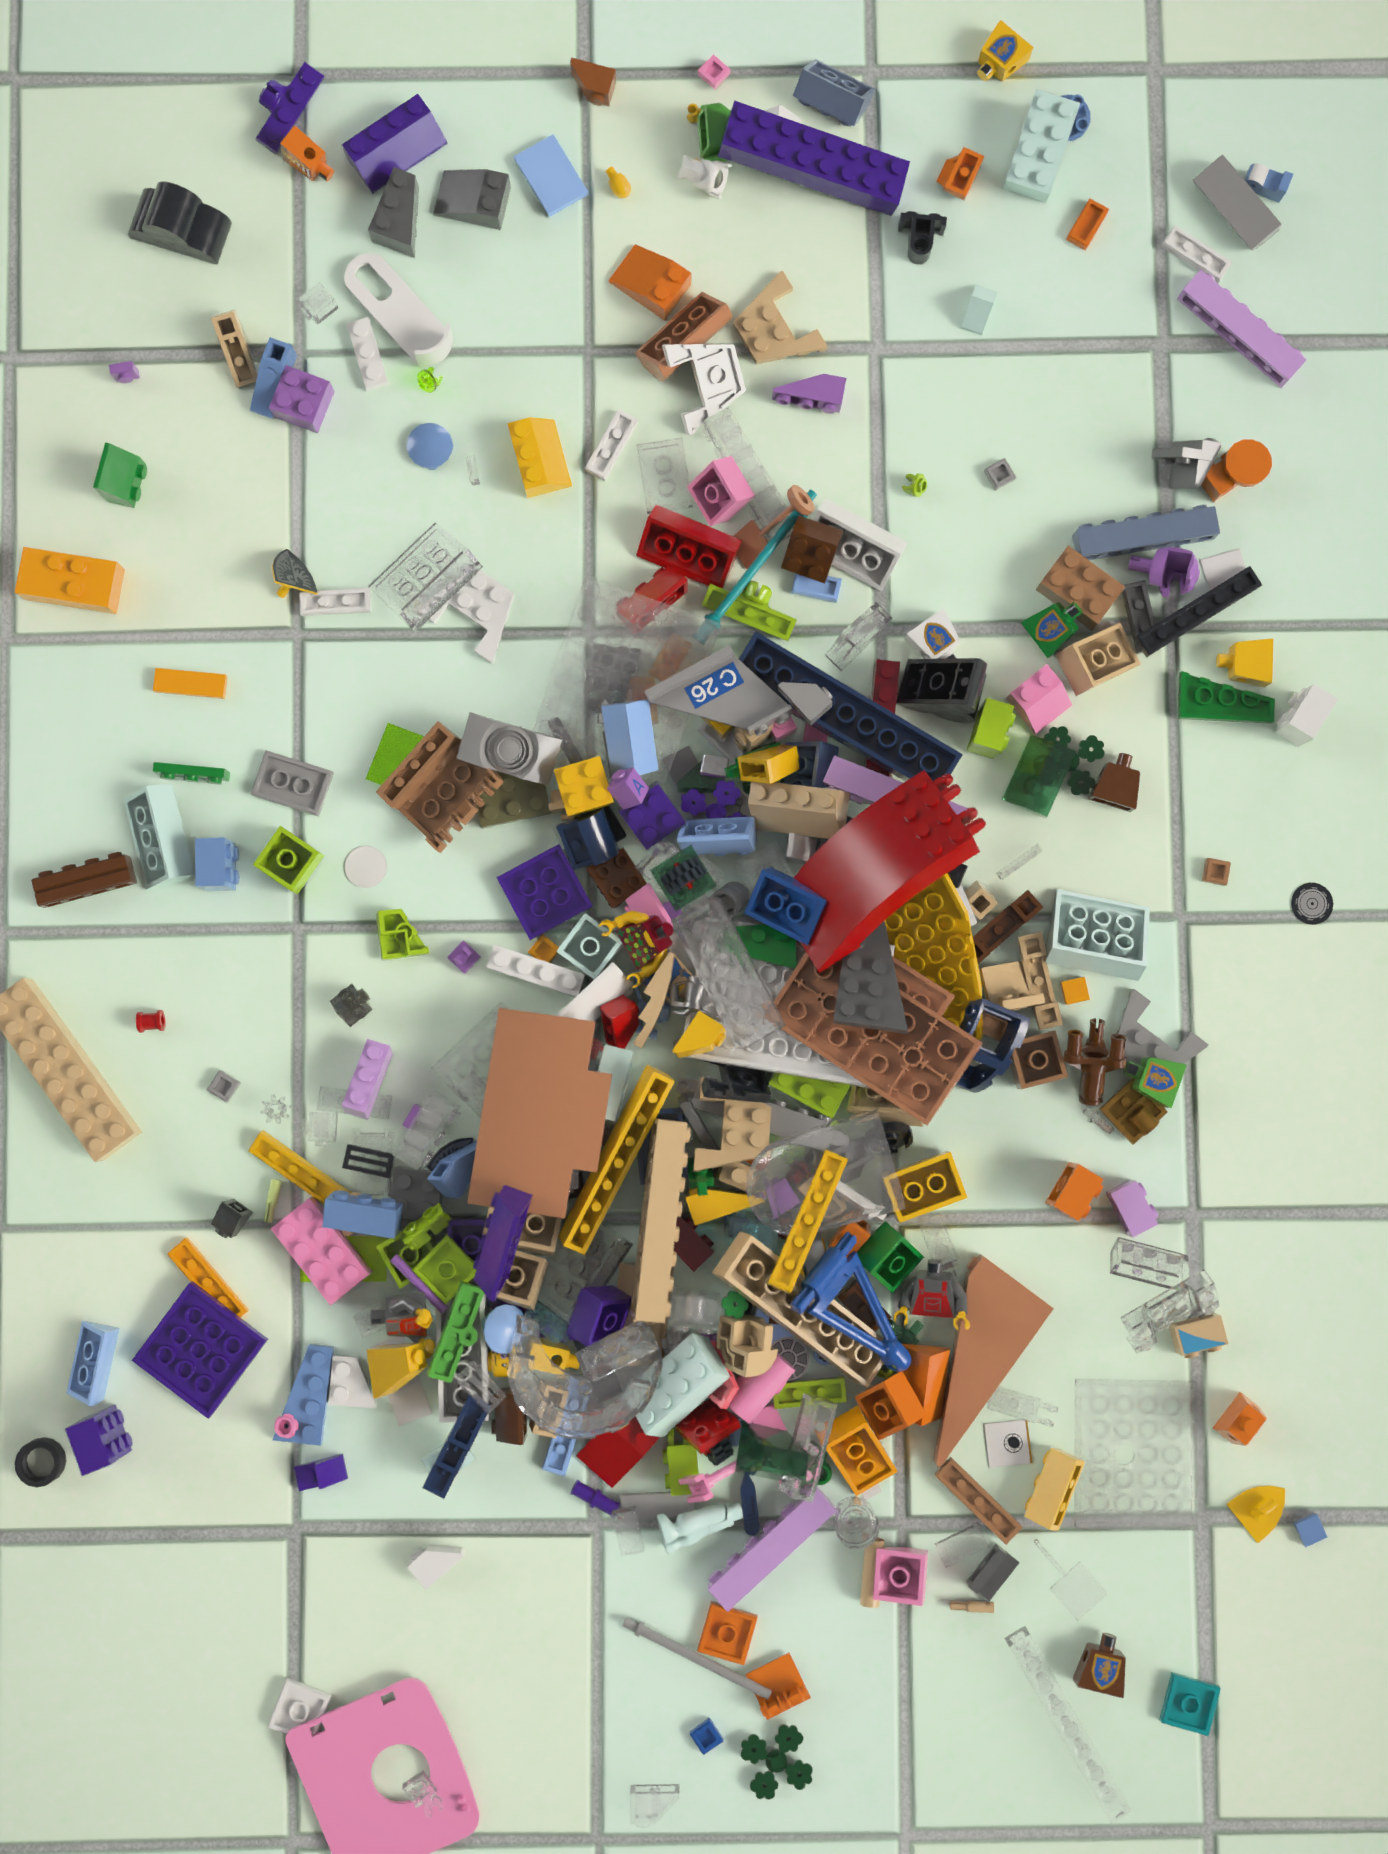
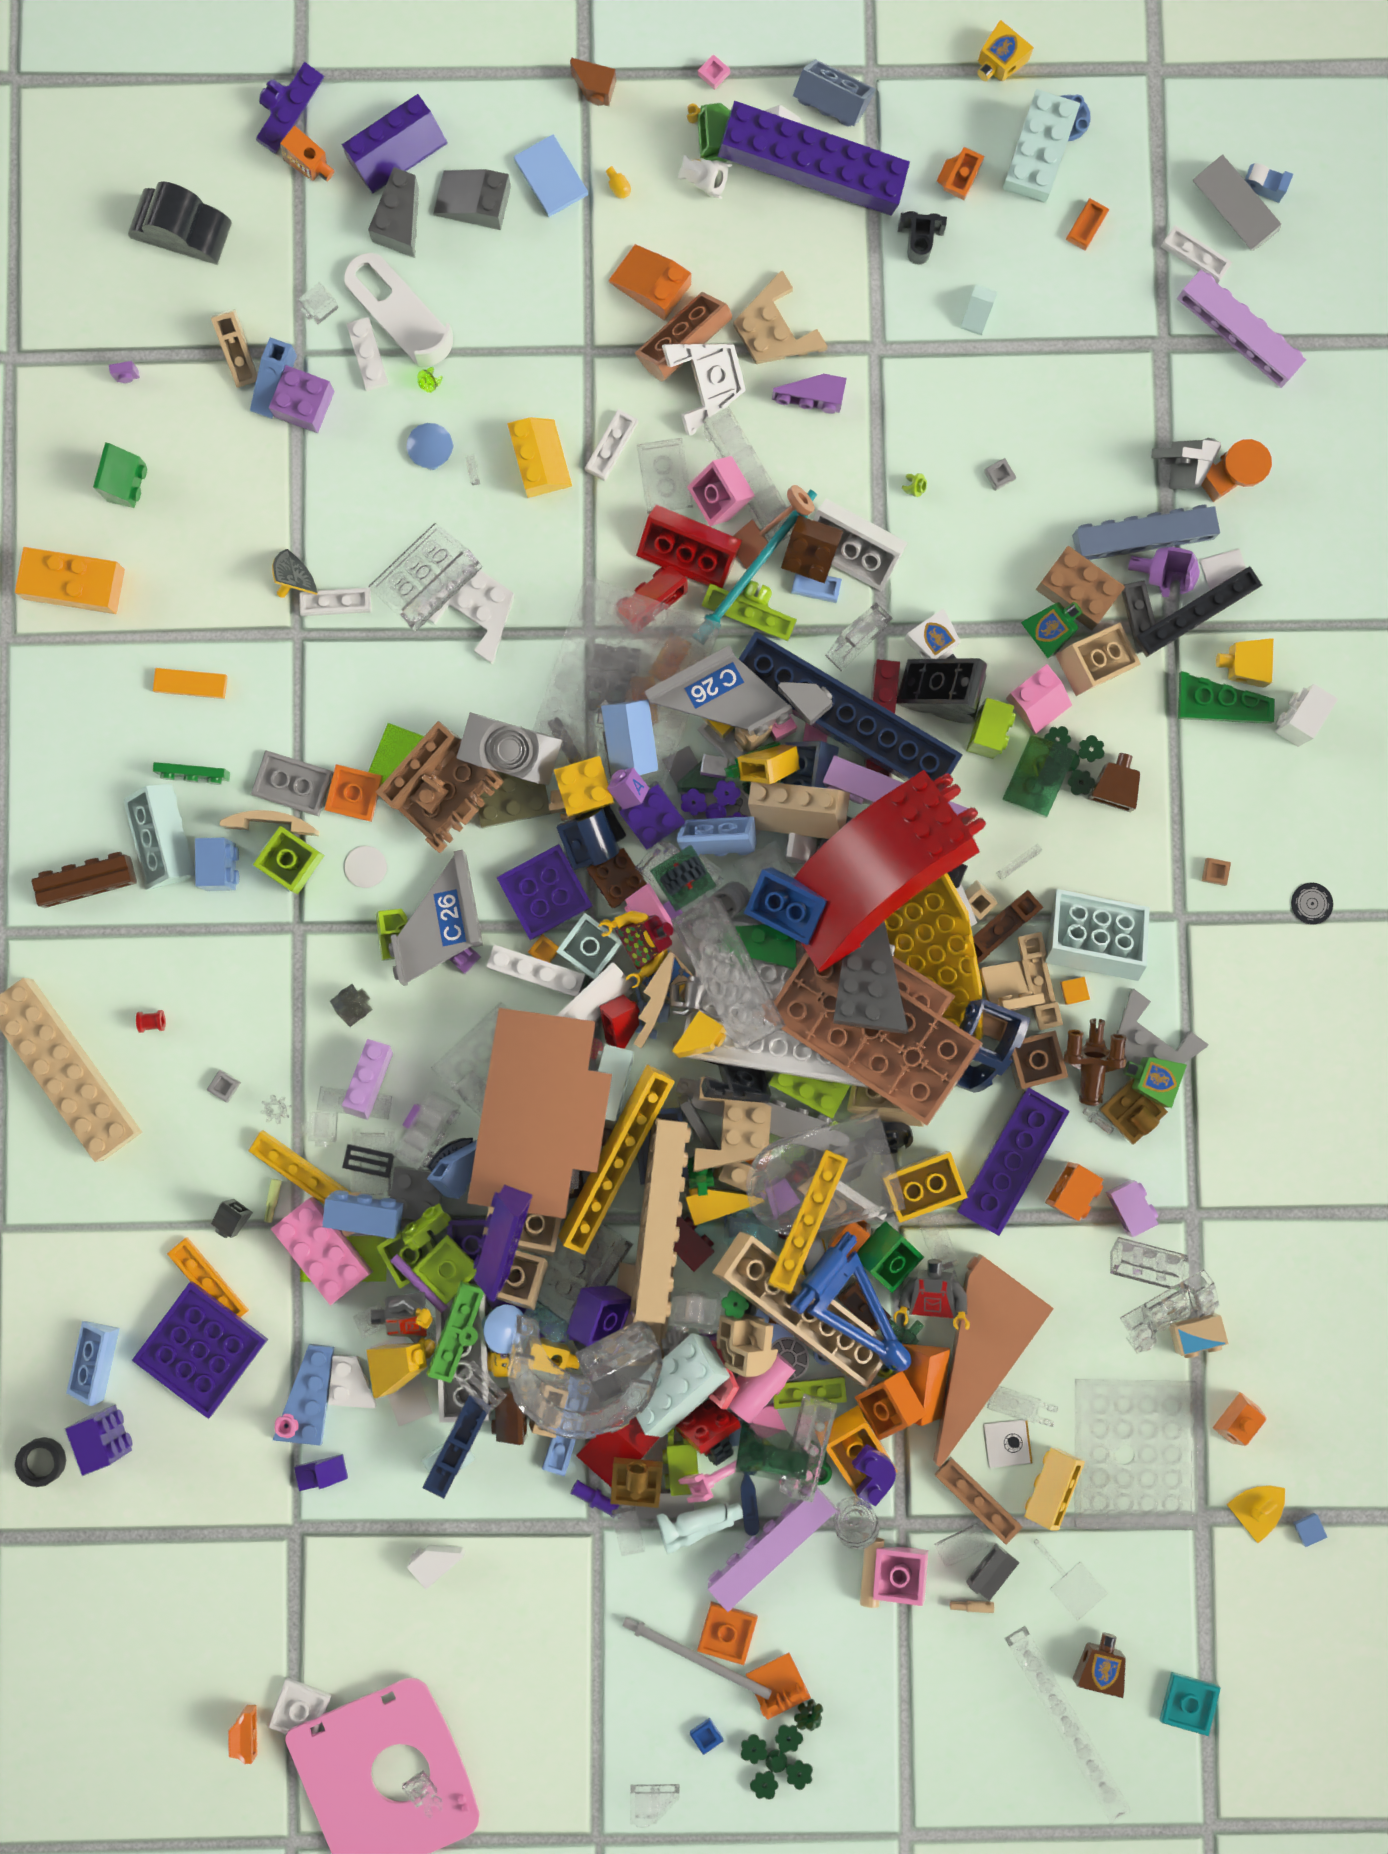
(241, 821): none -> tan slope
(243, 1736): none -> orange slope
(353, 793): none -> orange plate
(430, 793): none -> medium nougat bracket
(440, 925): none -> light grey piece
(636, 1482): none -> pearl gold plate
(810, 1715): none -> dark green plant
(879, 1472): none -> dark purple plate
(1013, 1161): none -> dark purple plate

